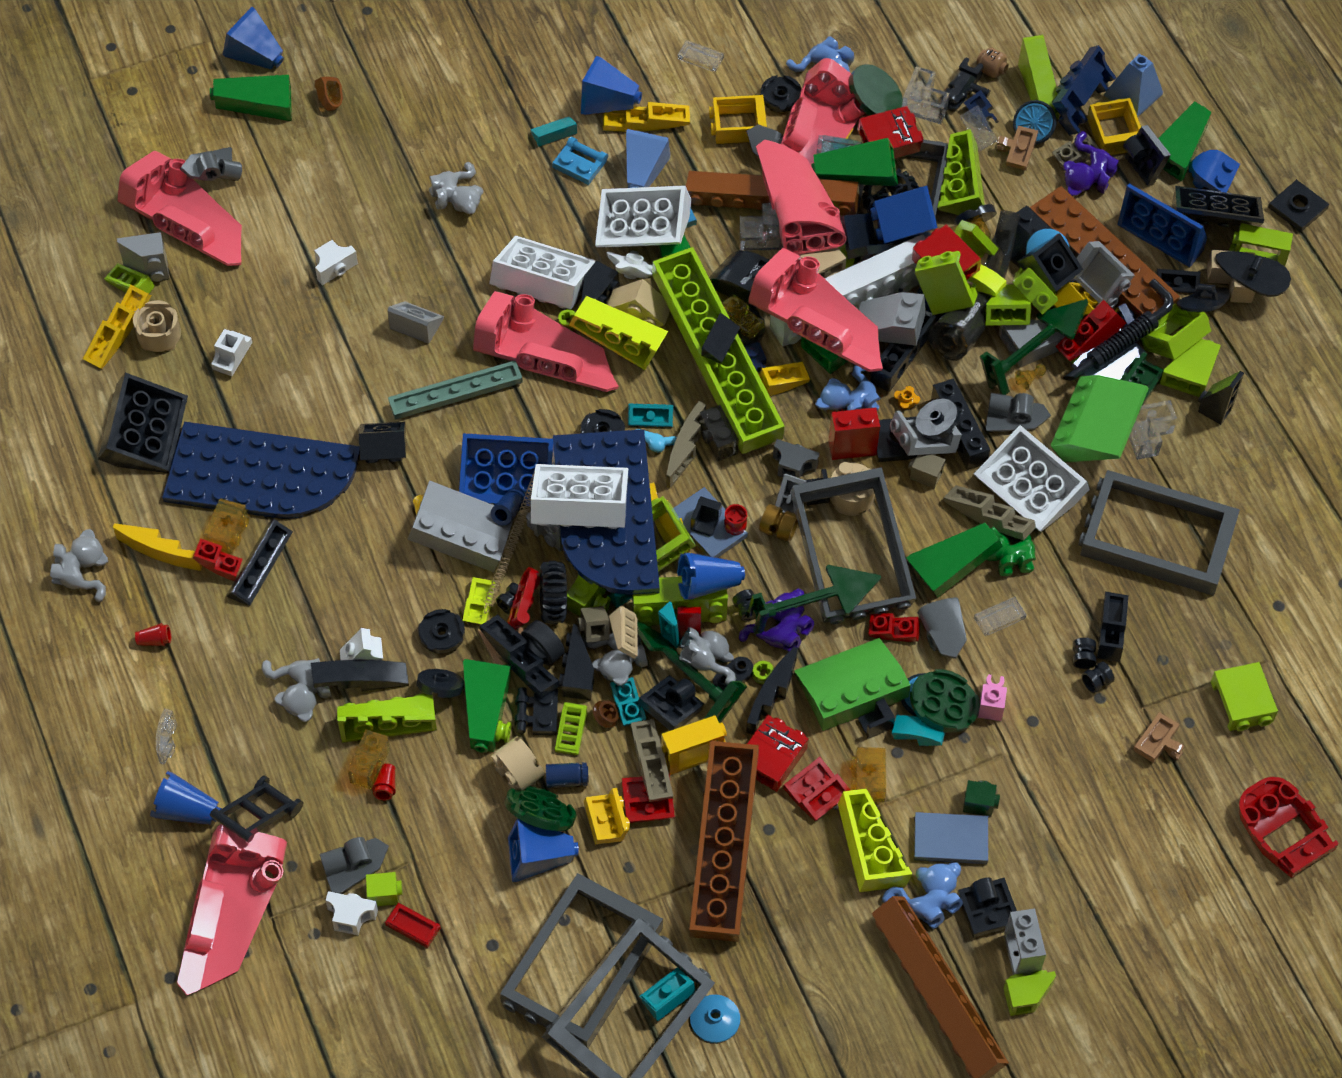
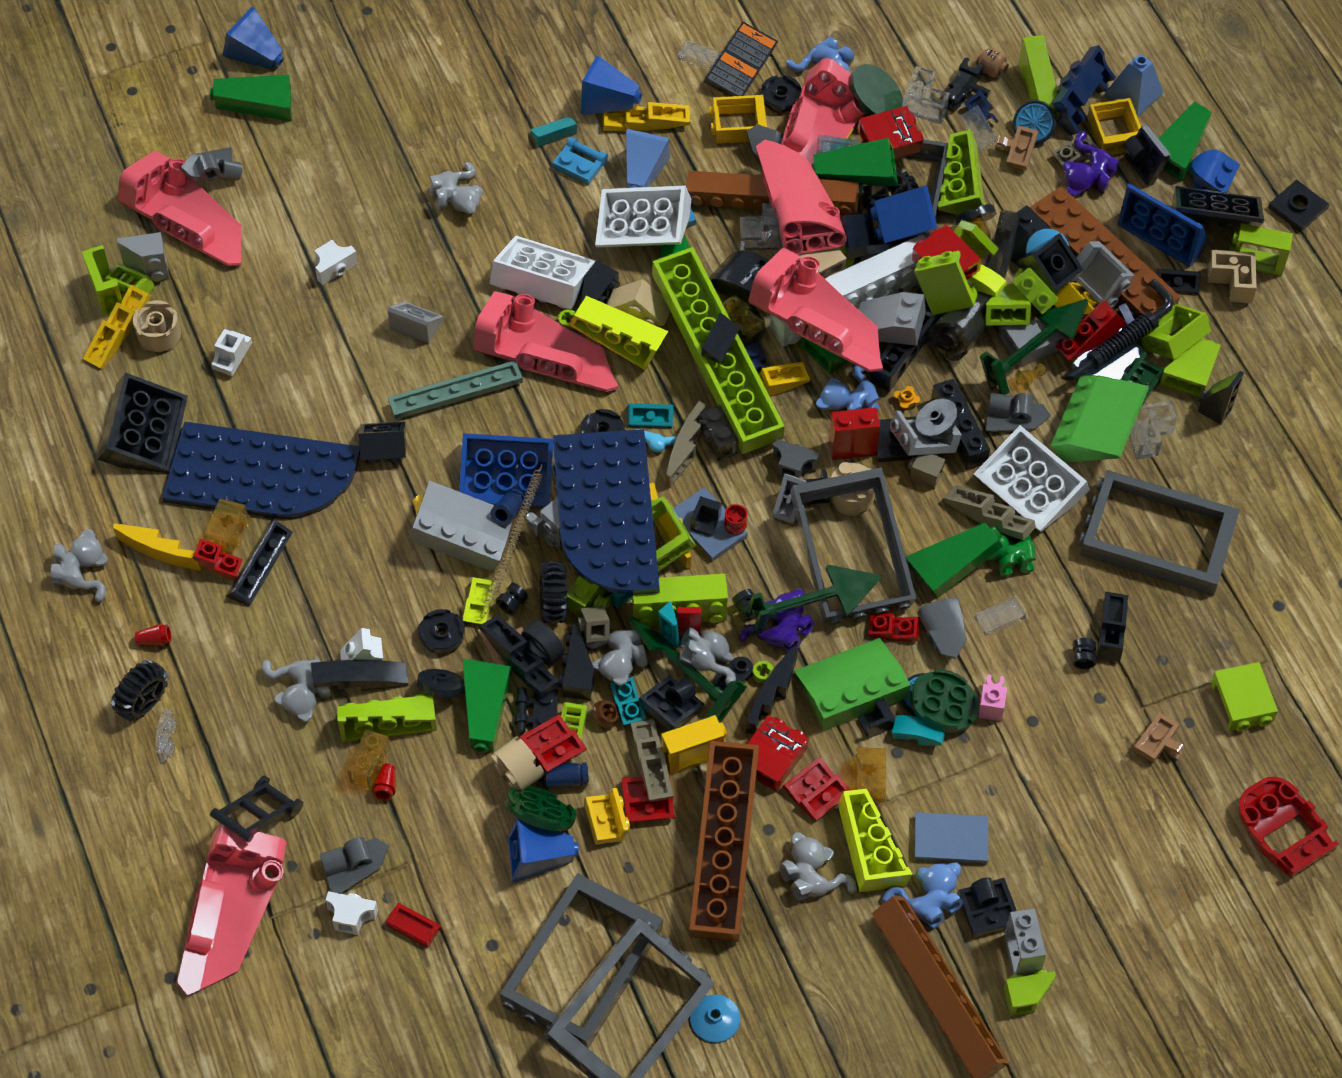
(97, 266): none -> lime panel
(139, 690): none -> black gear
(182, 802): blue cone -> none
(329, 92): dark orange rock -> none
(383, 888): lime brick -> none
(503, 731): lime bush -> none
(523, 598): red plate -> none
(553, 743): none -> red slope
(579, 496): white slope -> none
(625, 631): tan slope -> none
(631, 265): white animal -> none
(668, 993): teal slope -> none
(707, 575): blue cone -> none
(741, 61): none -> tile
(778, 522): pearl gold wheel -> none
(810, 856): none -> light grey animal
(980, 798): dark green brick -> none
(1098, 677): black wheel -> none
(1204, 299): black shield -> none
(1255, 272): black shield -> none

